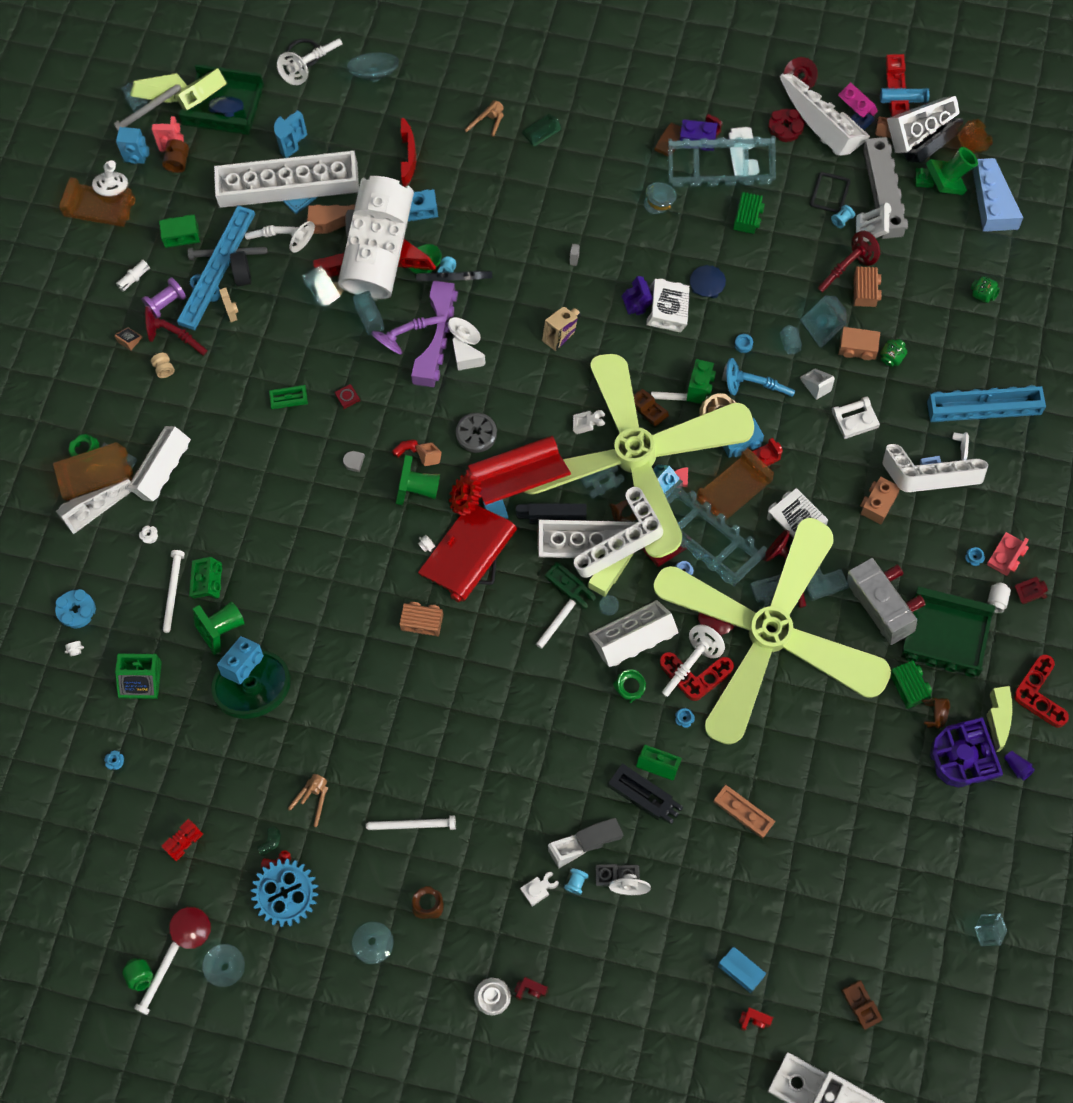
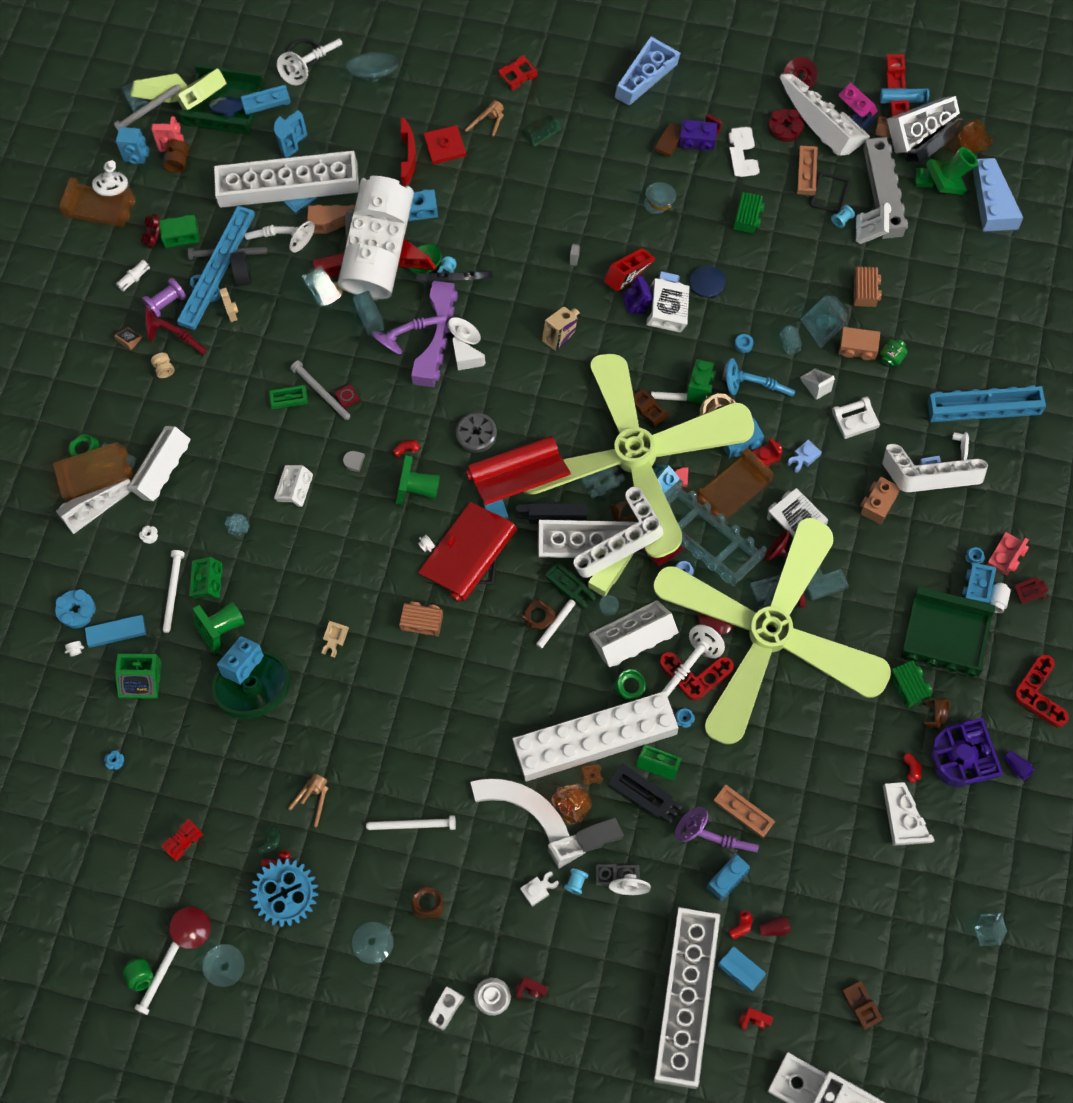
(115, 631): none -> dark azure tile
(152, 230): none -> dark red dish
(237, 524): none -> clear light blue gear
(265, 99): none -> dark azure hinge
(293, 484): none -> white bracket
(297, 367): none -> light grey bar
(335, 635): none -> tan plate
(429, 454): nougat slope -> none
(445, 144): none -> red plate
(445, 1008): none -> white leg
(465, 494): red gear -> none
(521, 76): none -> red piece
(525, 798): none -> white tile
(550, 614): none -> reddish brown piece
(572, 802): none -> clear orange cone
(584, 421): white plate -> none
(595, 736): none -> white brick
(595, 769): none -> clear orange plate
(627, 269): none -> red slope
(647, 69): none -> light blue wedge
(669, 277): none -> light blue plate
(687, 998): none -> white brick
(695, 829): none -> medium lavender dish
(722, 143): clear light blue window -> none
(728, 877): none -> dark azure brick
(744, 925): none -> red arm
(776, 927): none -> dark red cone
(805, 454): none -> light blue plate
(807, 170): none -> nougat plate
(860, 251): dark red dish -> none
(883, 601): flat silver piece -> none
(903, 817): none -> white wing
(915, 768): none -> red arm
(980, 583): none -> dark azure bracket
(985, 289): green head -> none
(1000, 716): yellowish green slope -> none

